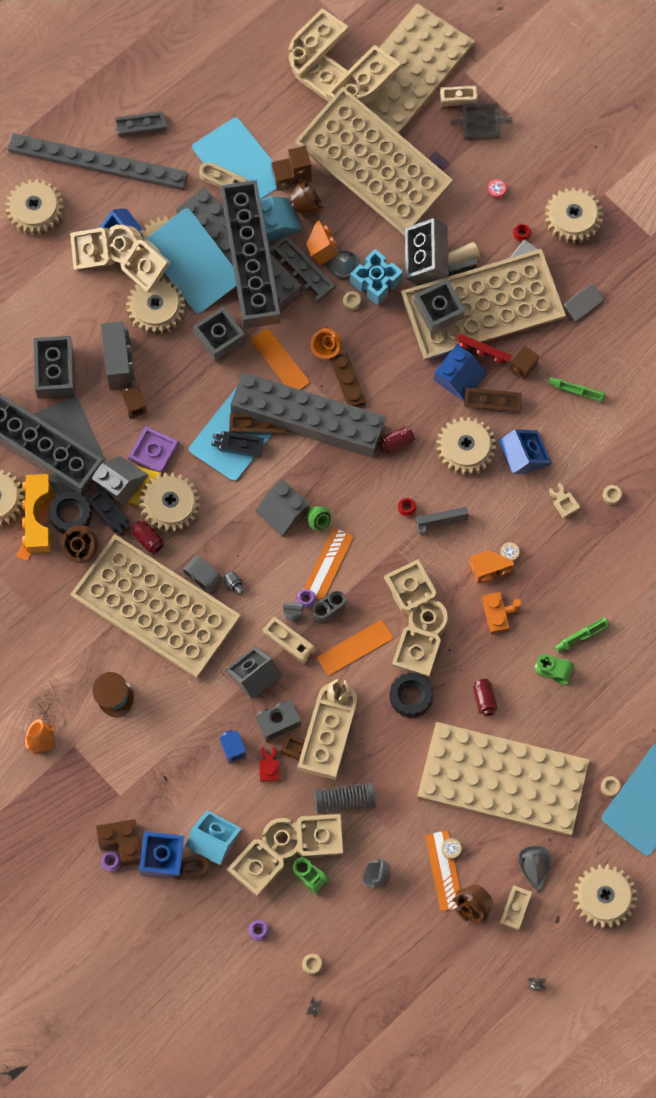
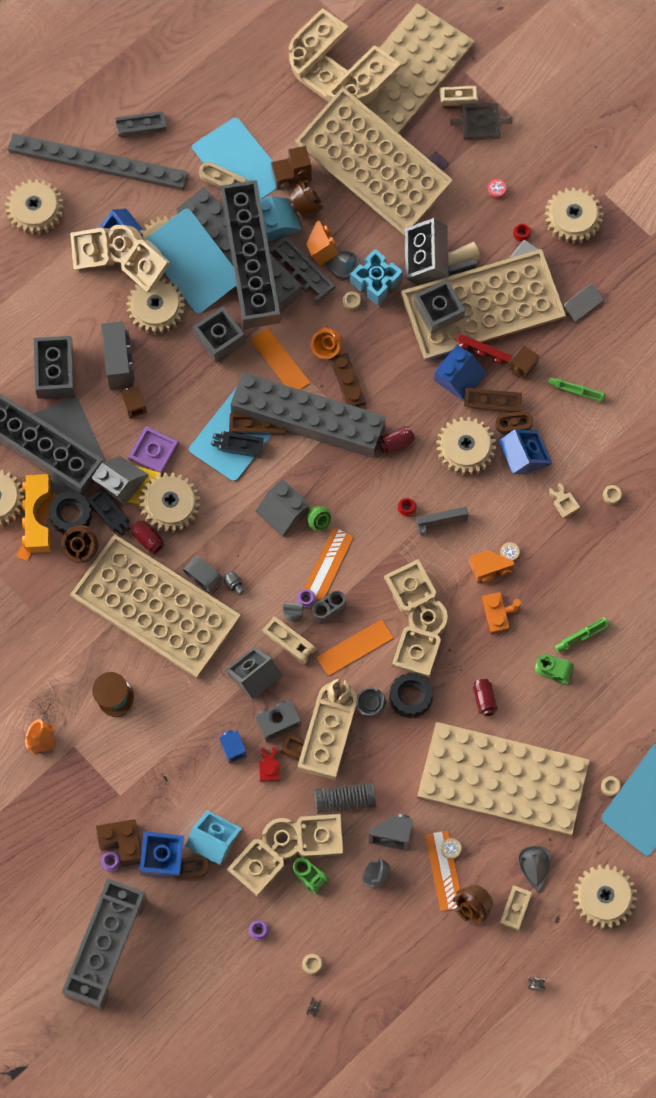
(103, 944): none -> dark grey plate
(371, 702): none -> dark grey hair
(393, 832): none -> dark grey slope
(513, 421): none -> reddish brown plate

